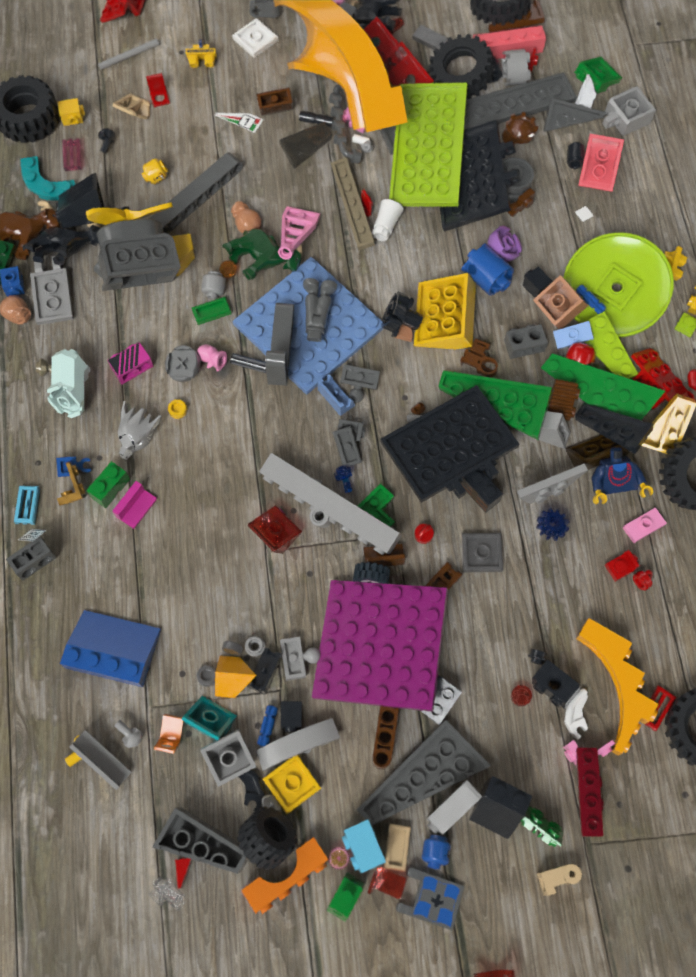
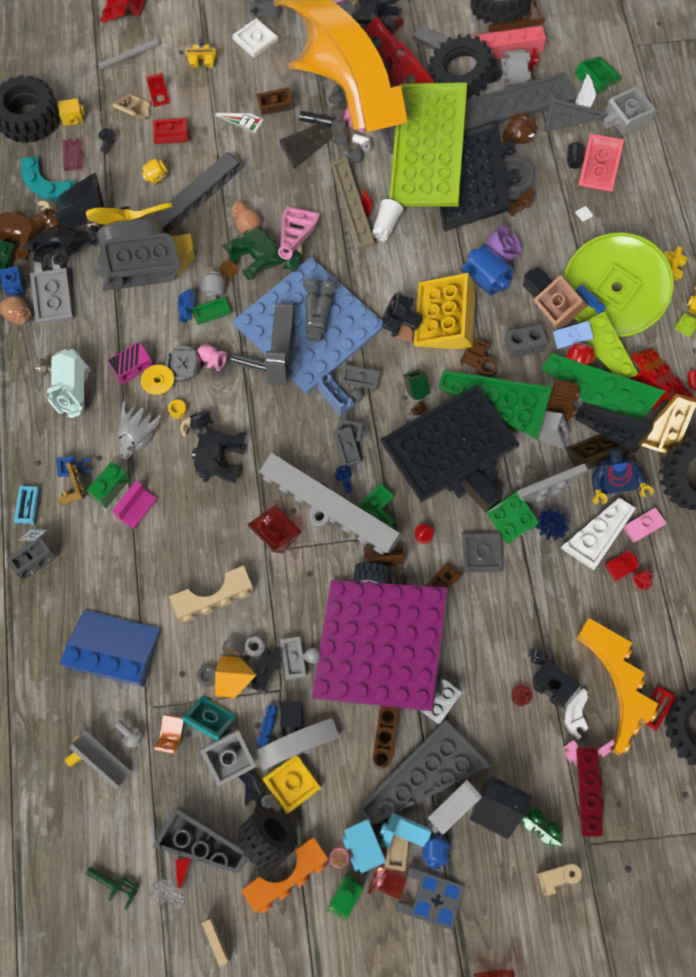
(112, 884): none -> dark green piece
(156, 373): none -> yellow piece
(170, 131): none -> red plate
(185, 303): none -> blue plate
(190, 605): none -> tan arch
(211, 447): none -> black animal
(215, 942): none -> tan tile
(404, 829): none -> medium azure bracket
(416, 384): none -> dark green brick
(512, 518): none -> green hinge
(596, 538): none -> white wing

